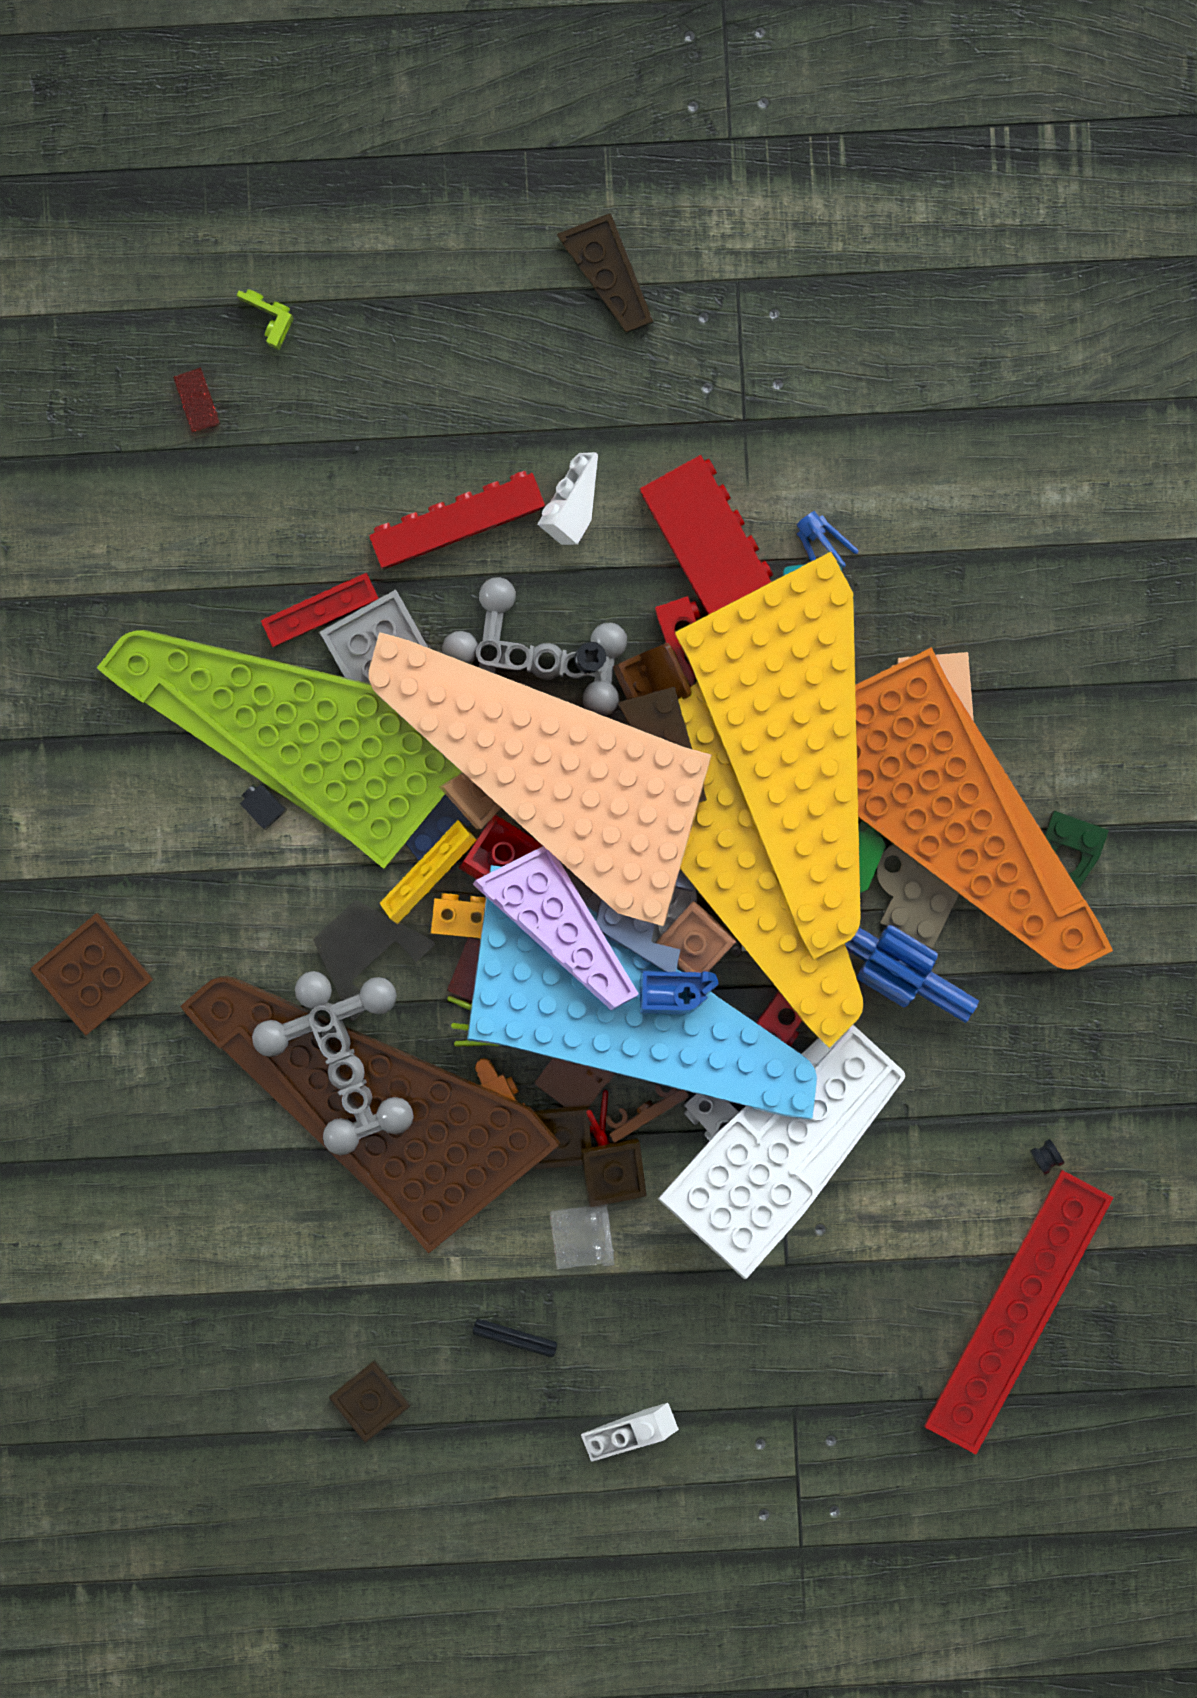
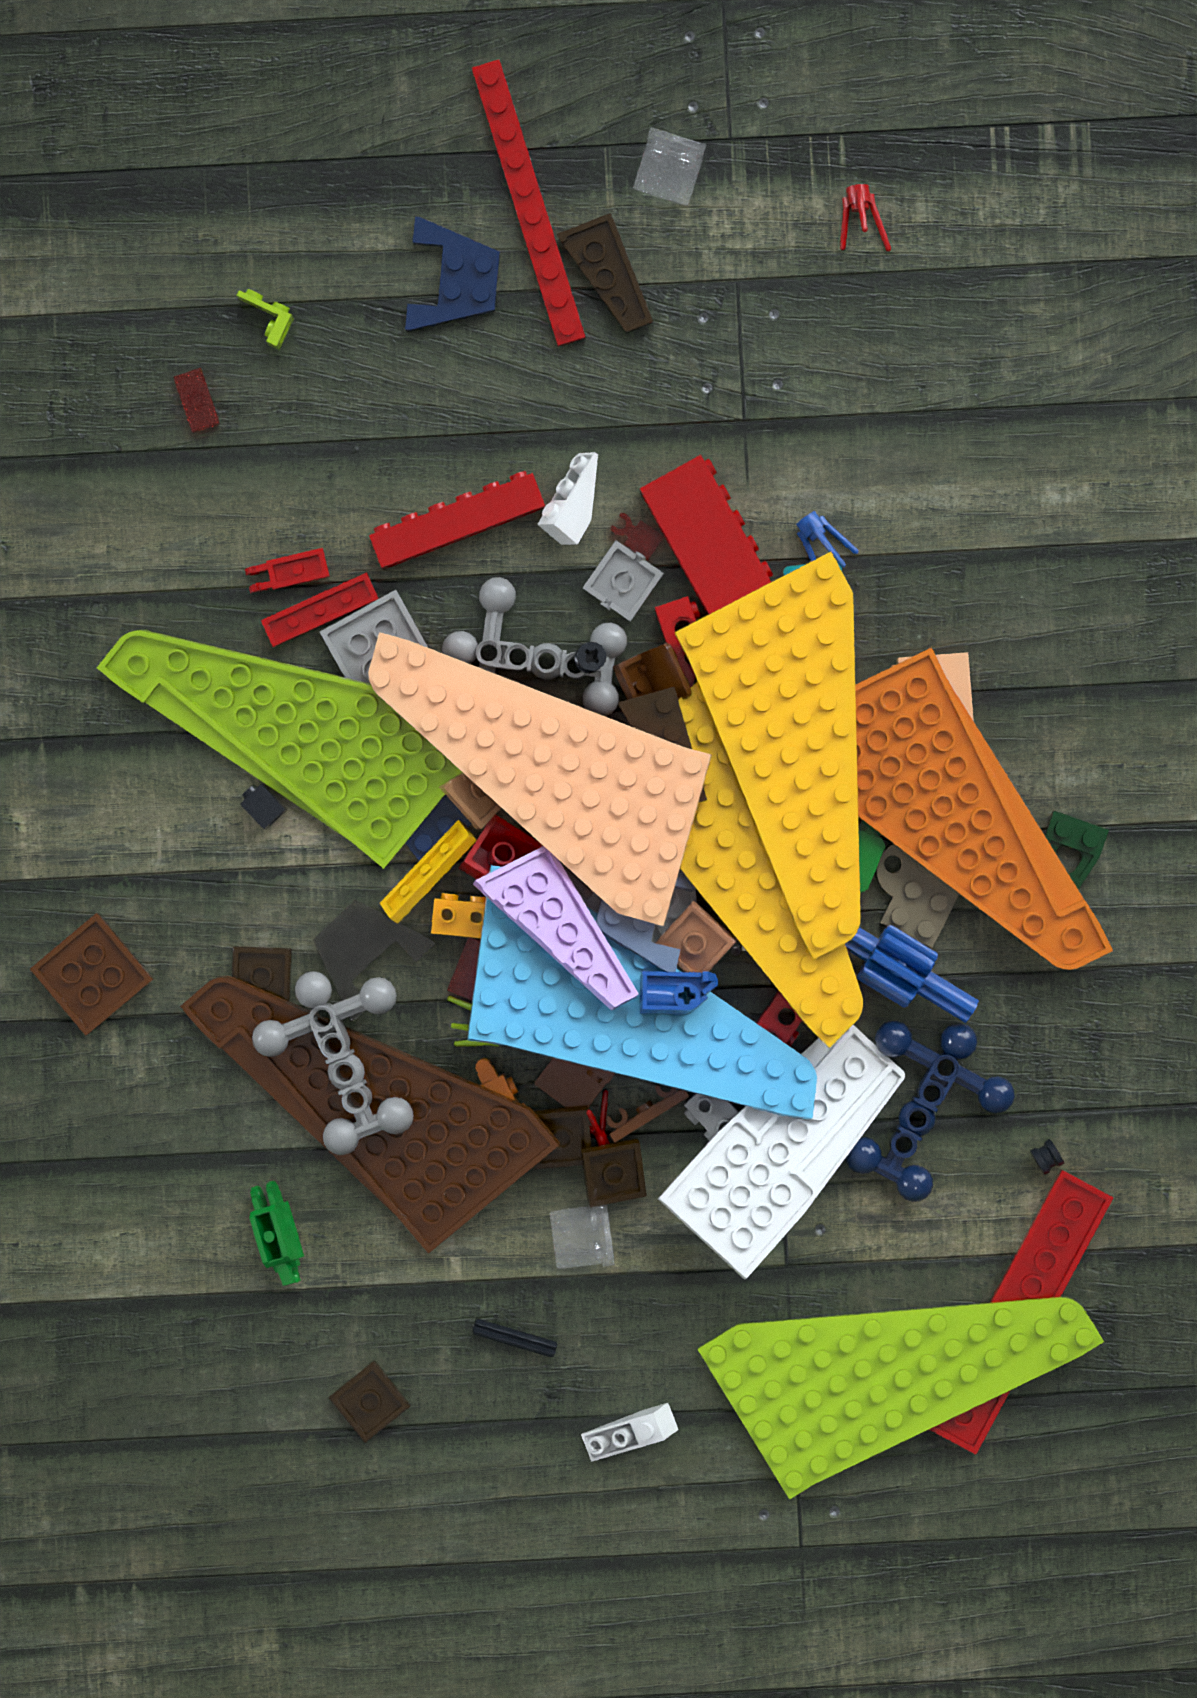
(264, 968): none -> dark brown tile
(276, 1233): none -> green hinge
(291, 570): none -> red hinge
(466, 277): none -> dark blue wing
(528, 203): none -> red plate
(623, 580): none -> light grey plate
(640, 538): none -> clear red plate
(669, 166): none -> clear bracket
(858, 1384): none -> lime wing
(859, 201): none -> red plant
(957, 1043): none -> dark blue piece

